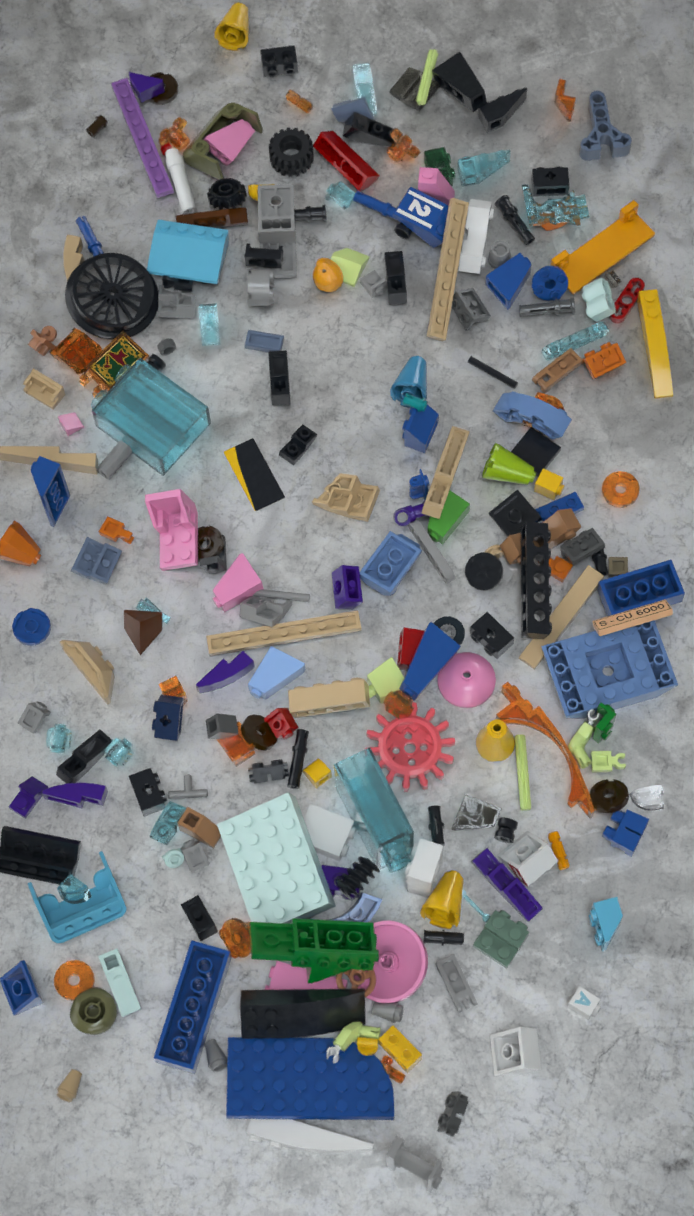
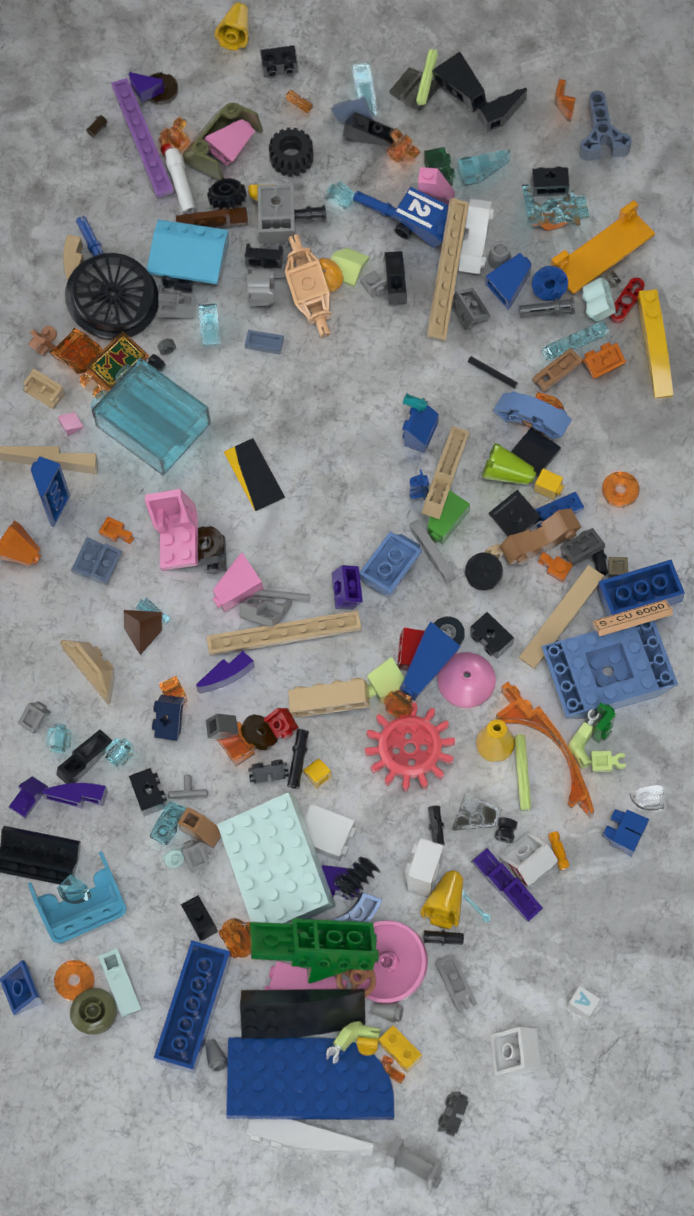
(31, 627): blue tile -> none
(68, 1088): tan cone -> none
(114, 460): light grey axle -> none
(274, 673): light blue slope -> none
(279, 378): black slope -> none
(298, 445): black slope -> none
(308, 286): none -> light nougat plate
(345, 160): red brick -> none
(348, 497): tan slope -> none
(374, 810): clear light blue brick -> none
(411, 380): dark azure cone -> none
(412, 514): dark purple connector -> none
(501, 938): sand green plate -> none
(511, 212): black pin -> none
(529, 588): black brick -> none
(606, 919): medium azure slope -> none
(611, 804): dark brown tile -> none

